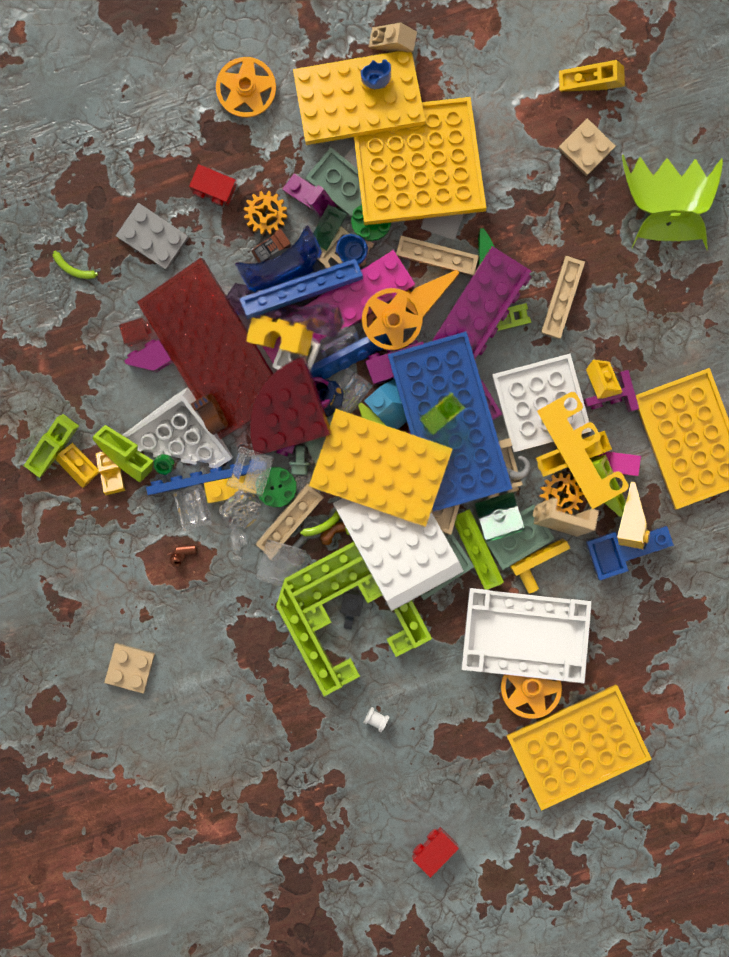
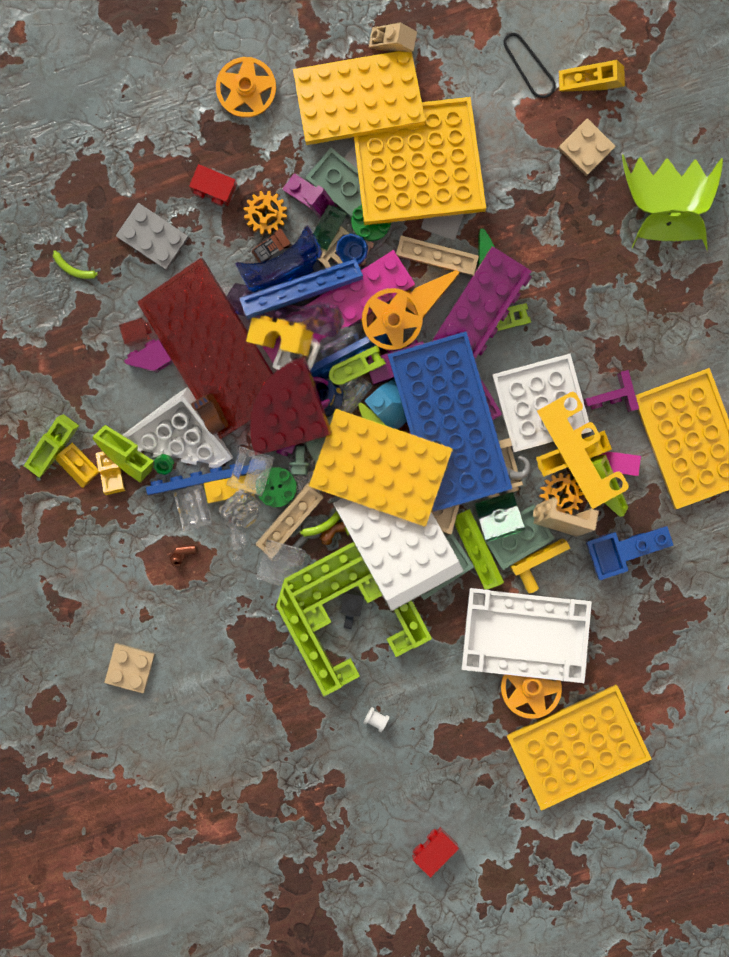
(356, 366): none -> lime plate
(376, 74): blue hair -> none
(442, 413): clear neon green slope -> none
(520, 70): none -> black piece
(562, 297): tan plate -> none
(603, 379): yellow slope -> none
(633, 524): slope -> none

